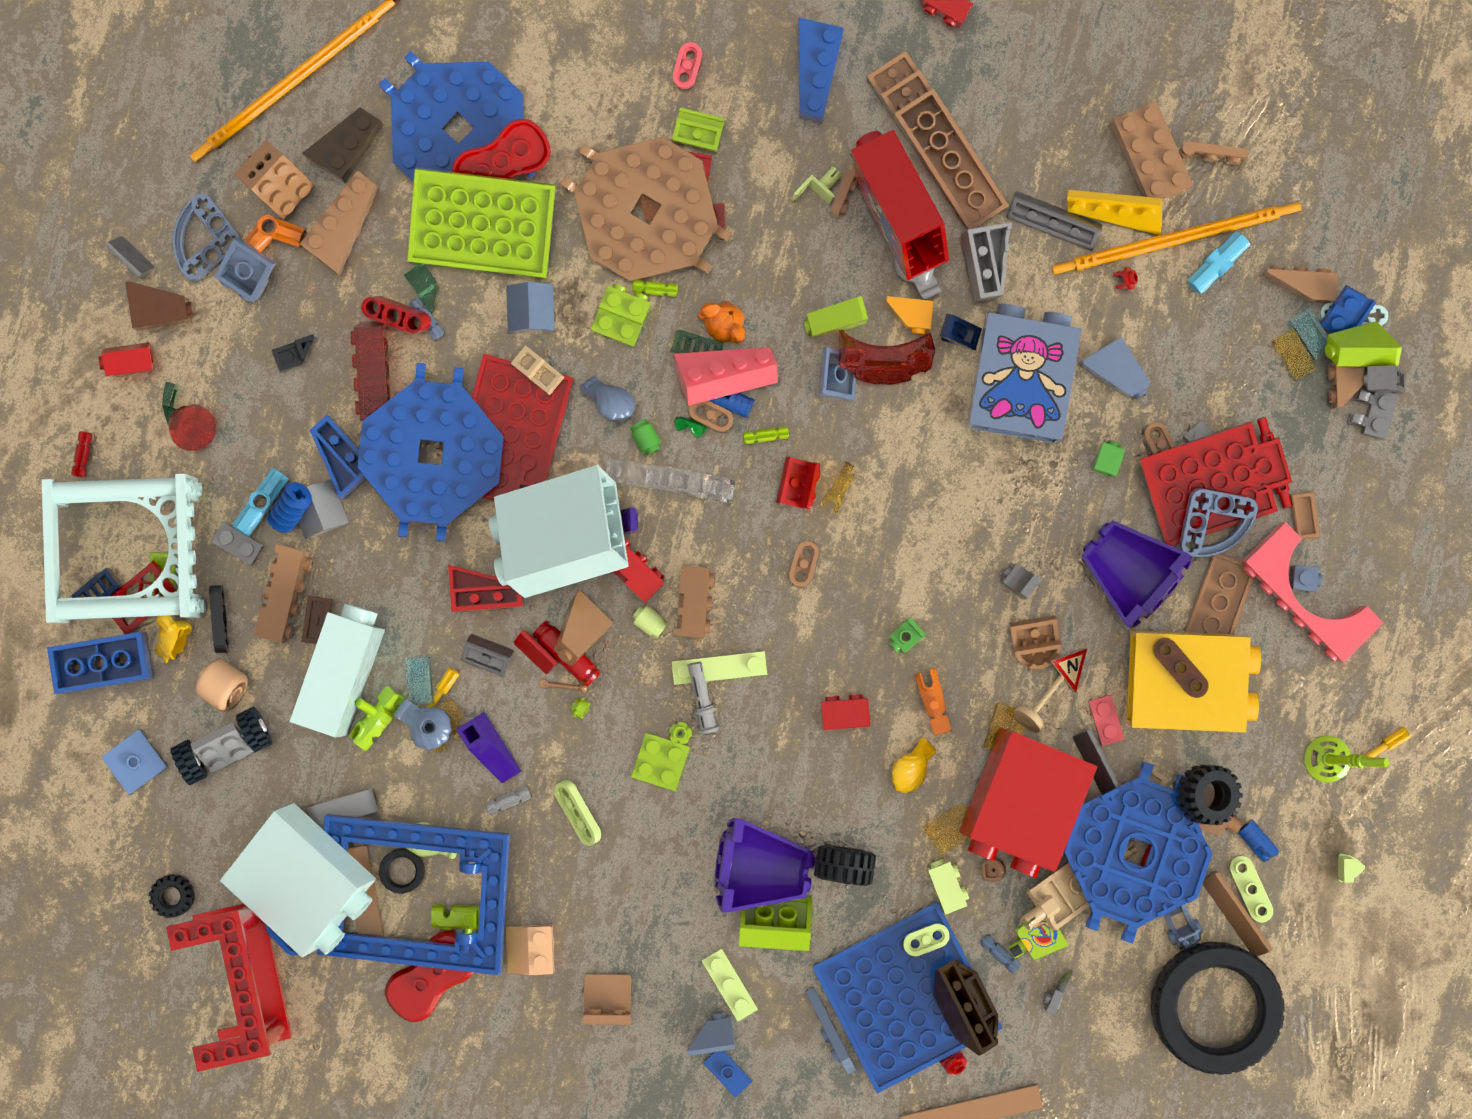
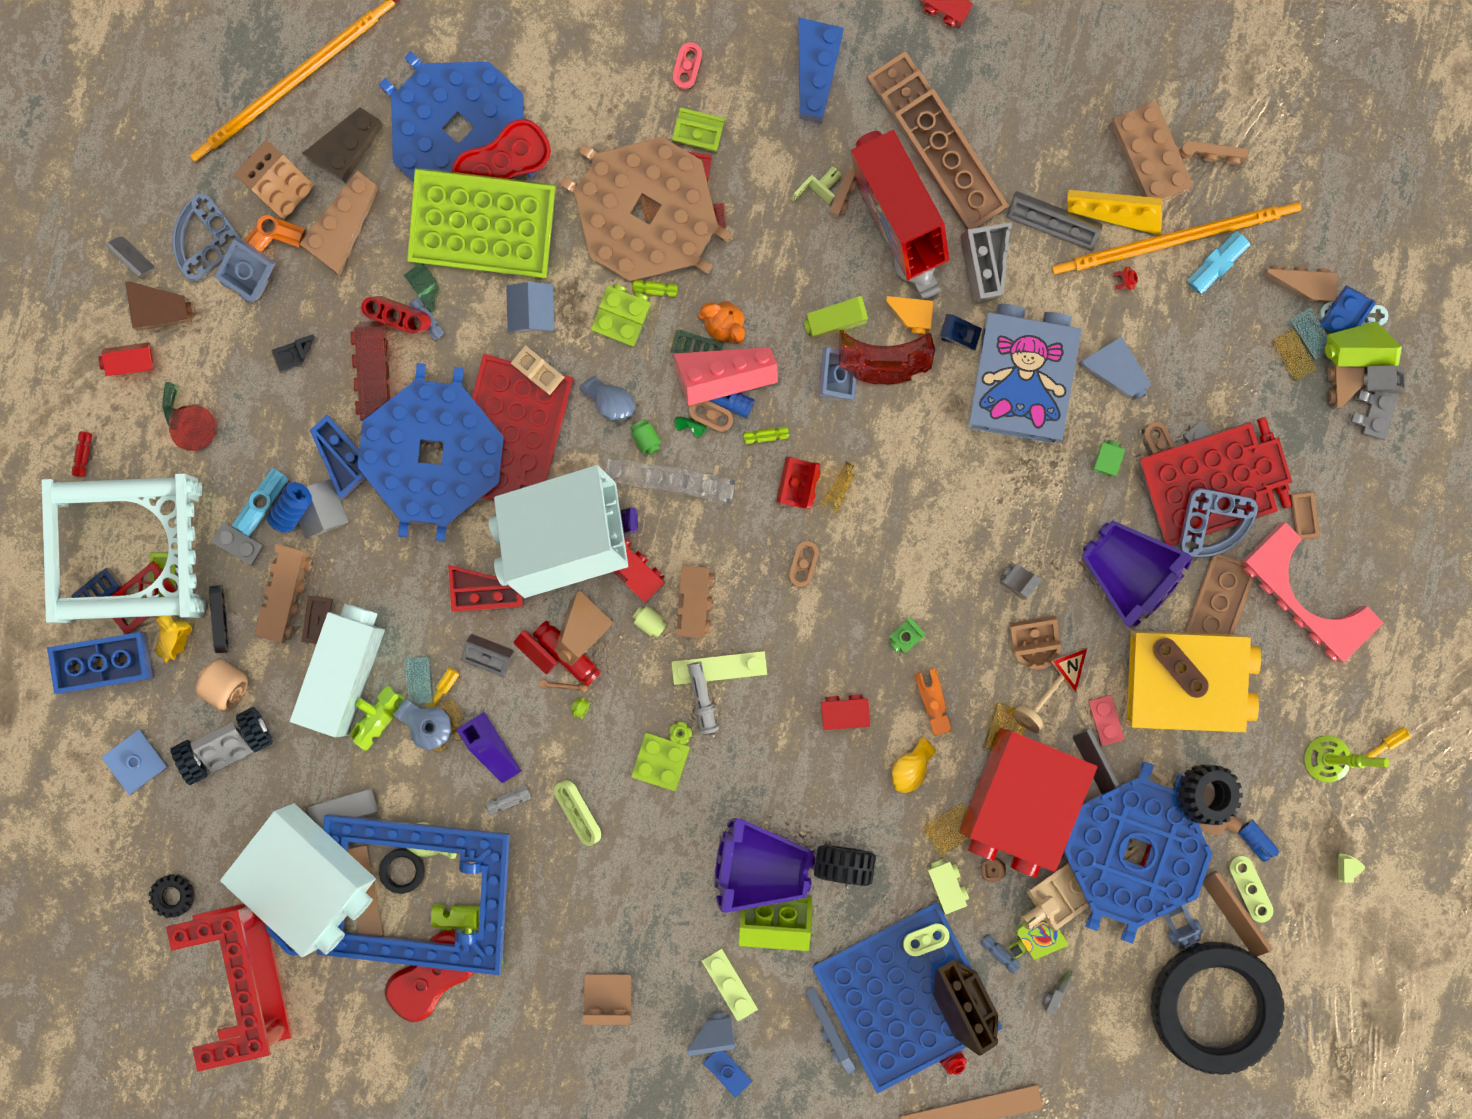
(530, 949): light nougat slope -> none
(1304, 578): sand blue brick -> none

